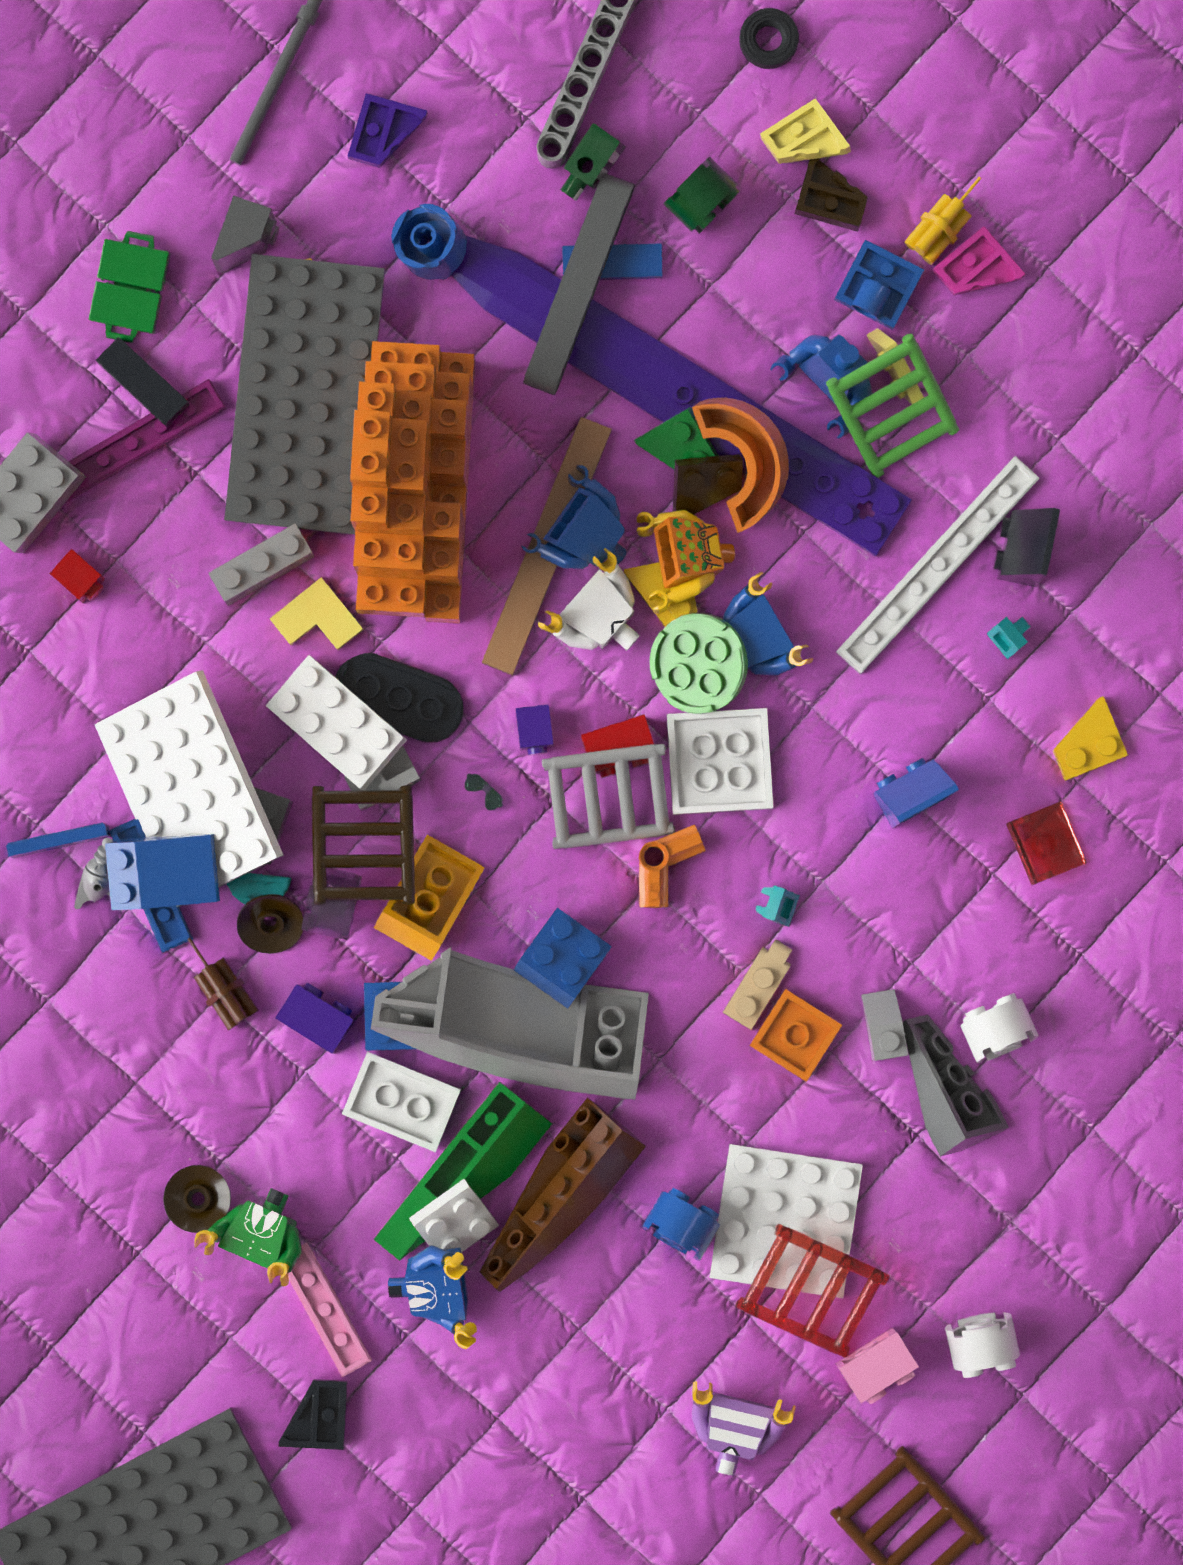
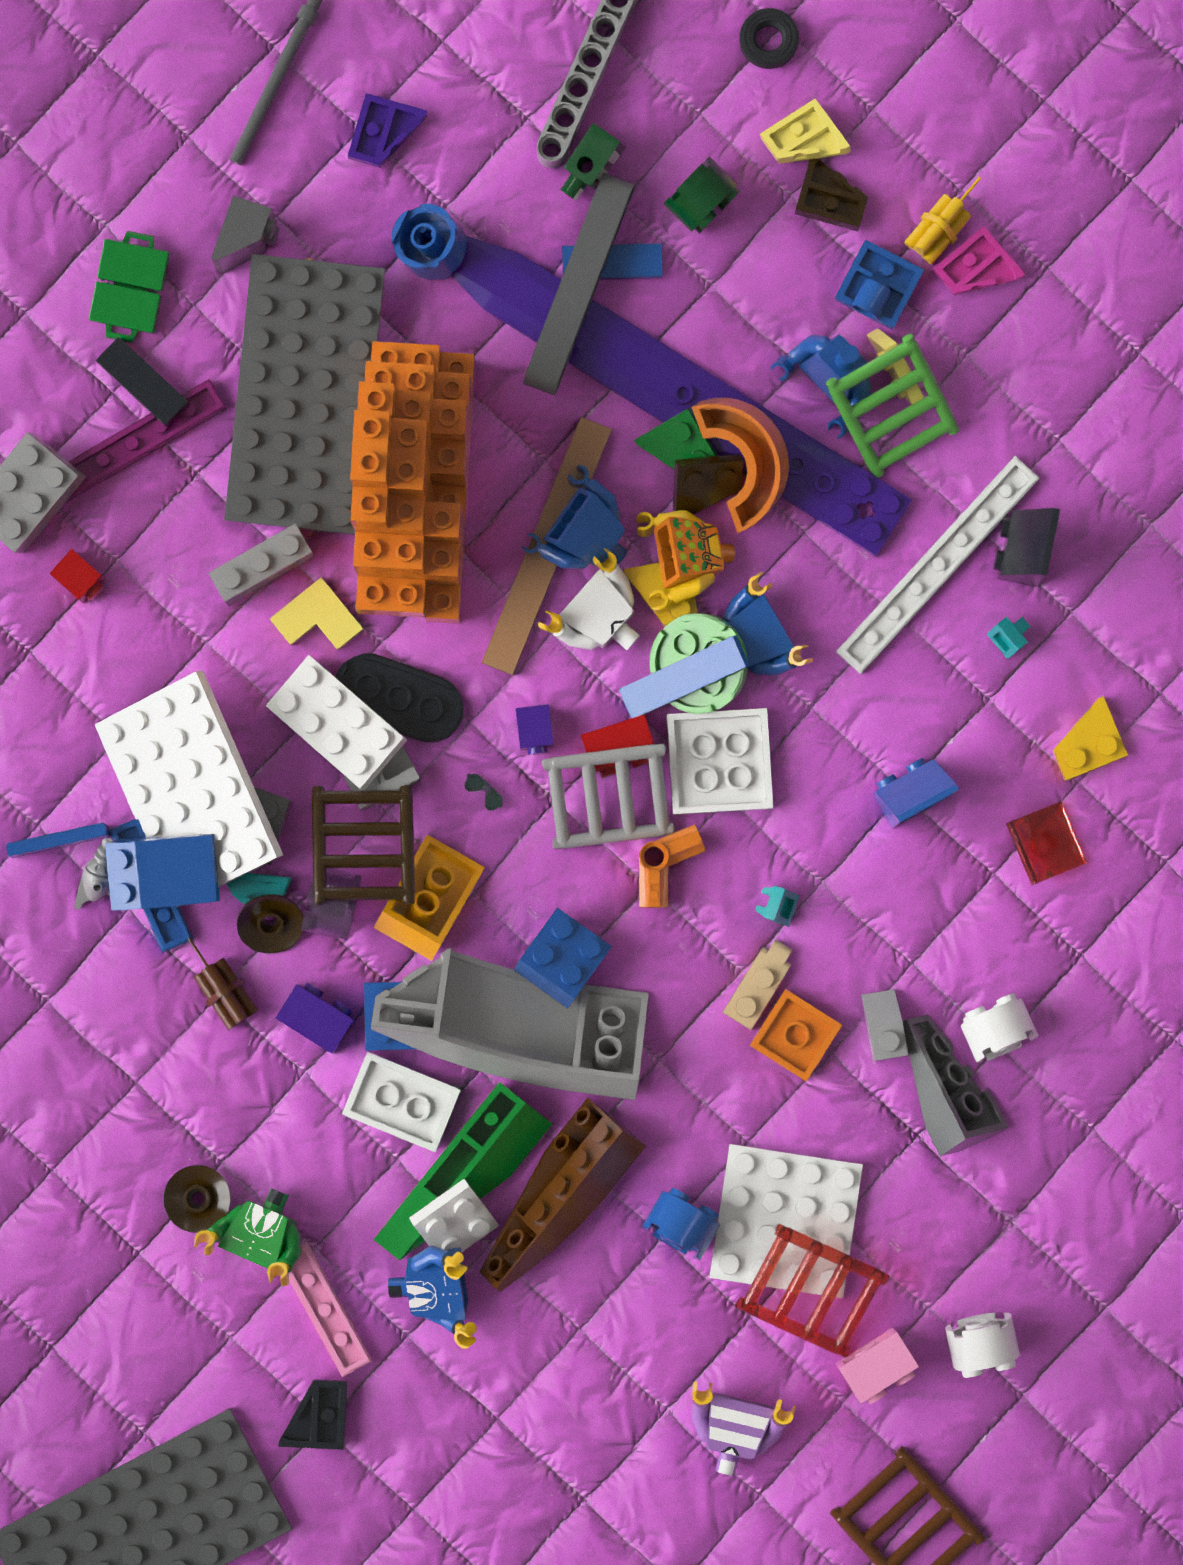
(684, 677): none -> tile

